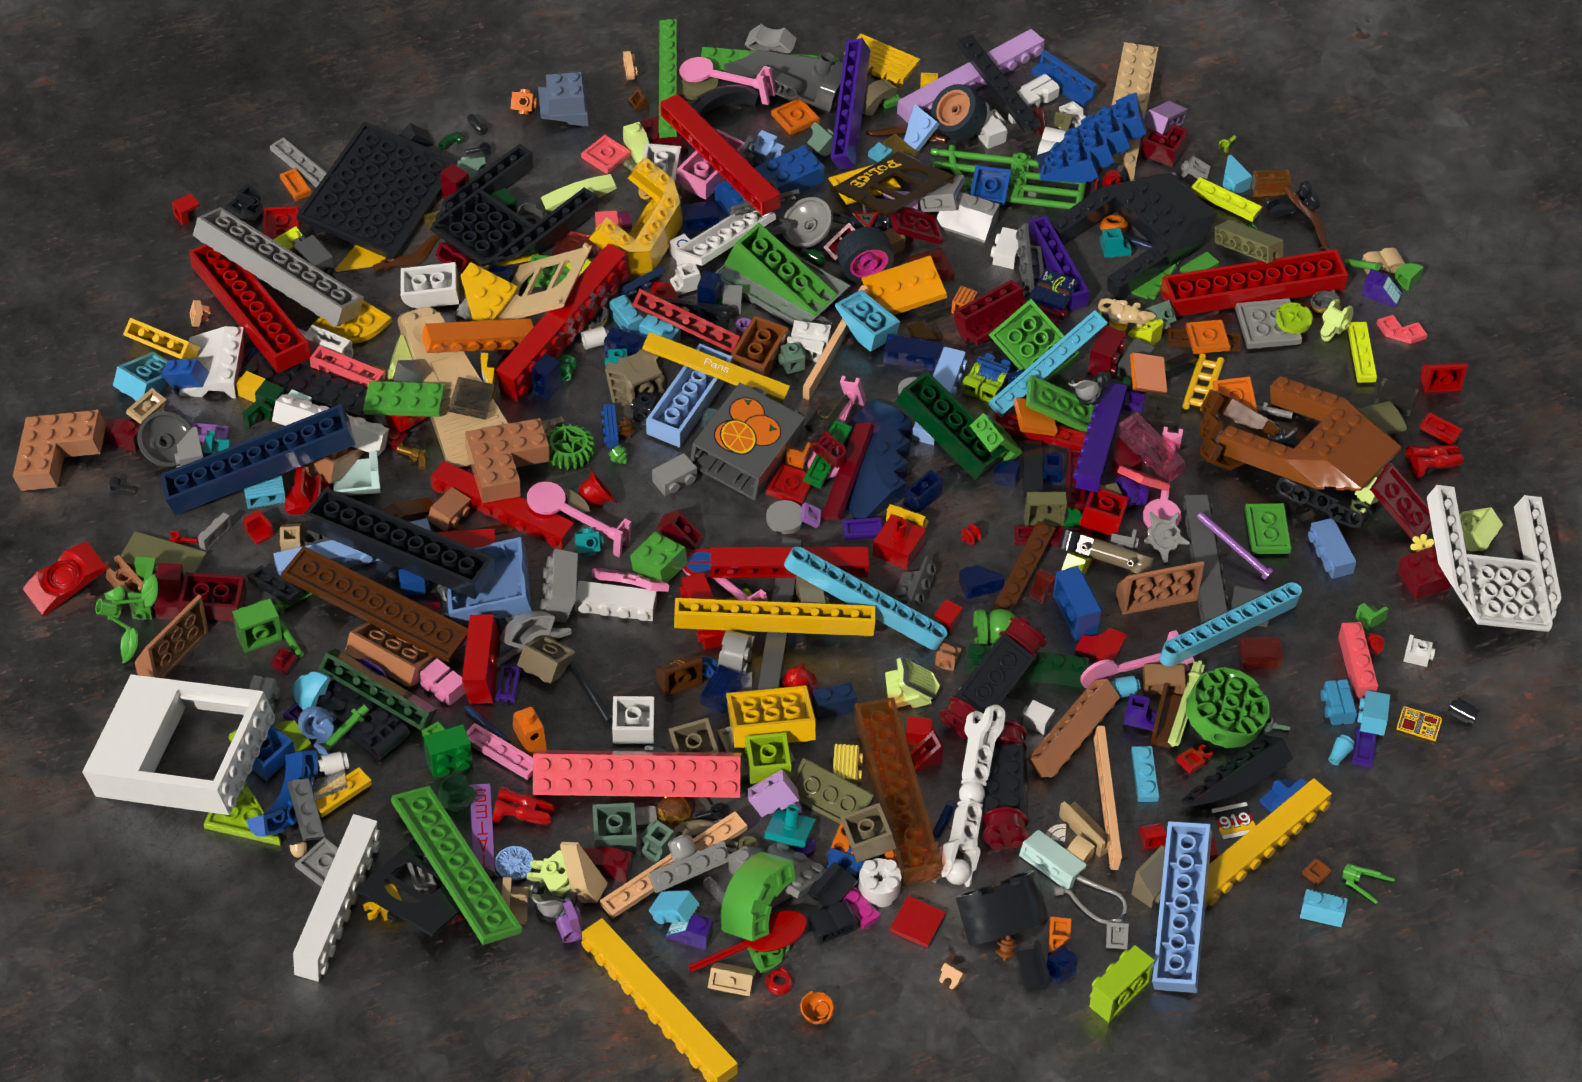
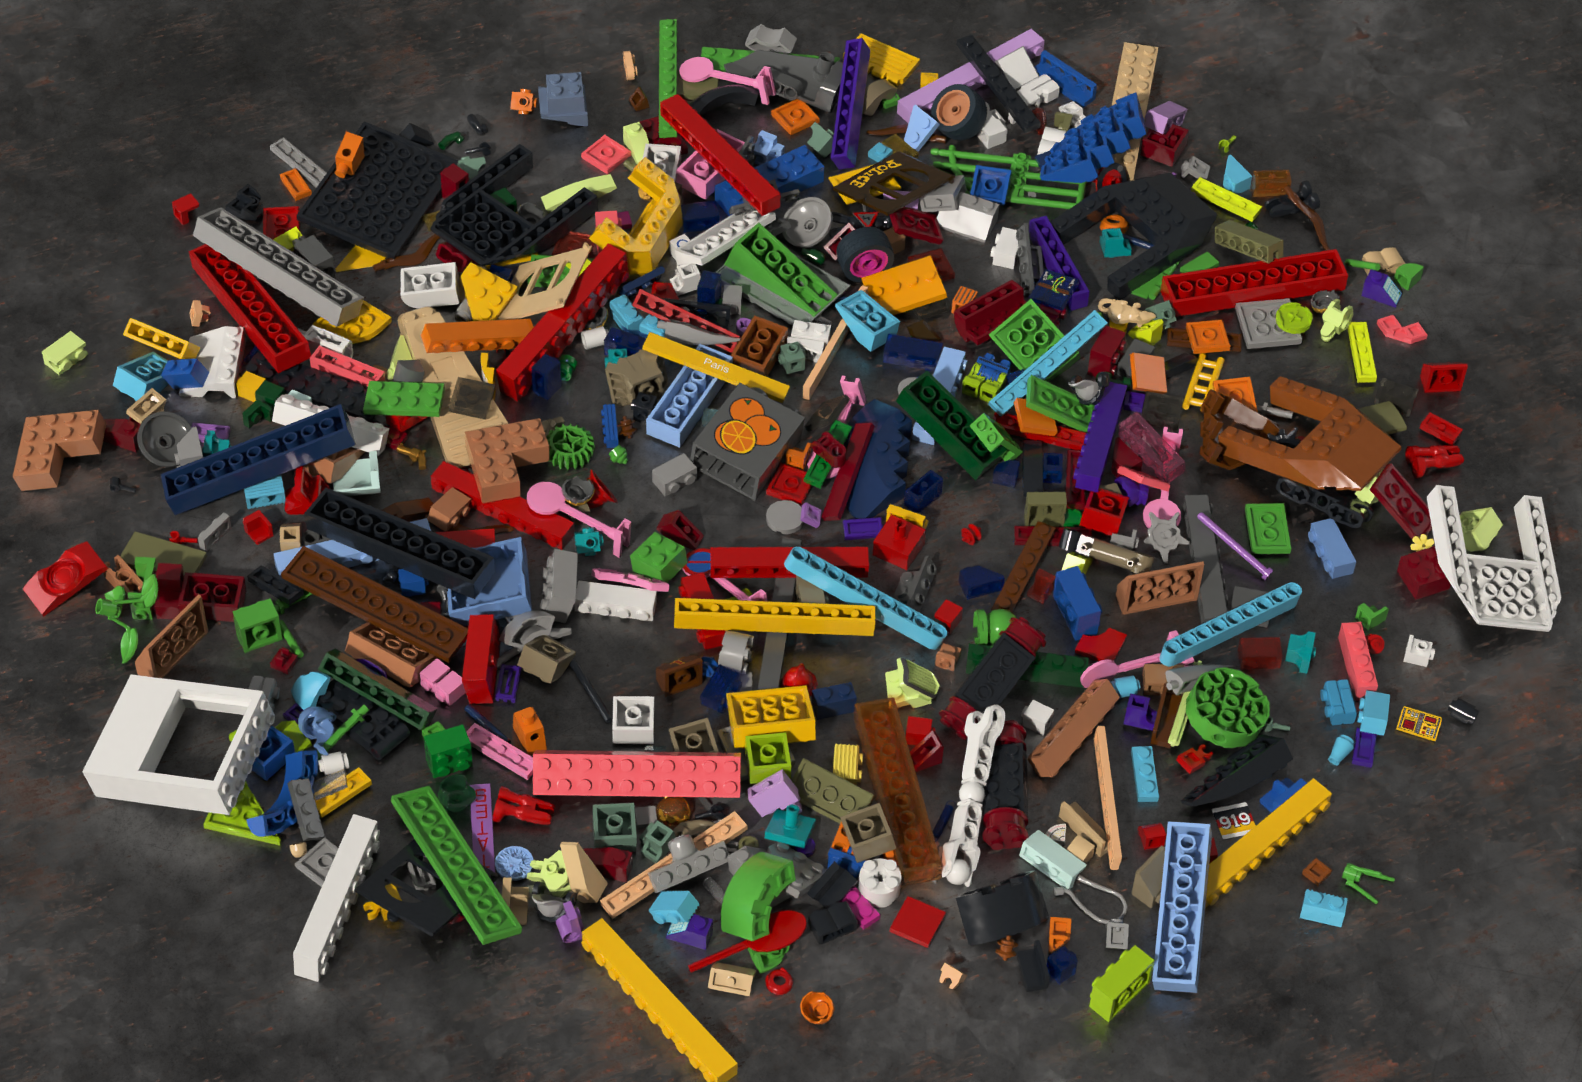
(64, 353): none -> yellowish green brick
(349, 155): none -> orange torso
(577, 491): none -> dark grey hair
(691, 335): none -> light grey piece
(1017, 68): none -> white tile
(1184, 678): none -> light grey piece
(1301, 650): none -> teal brick

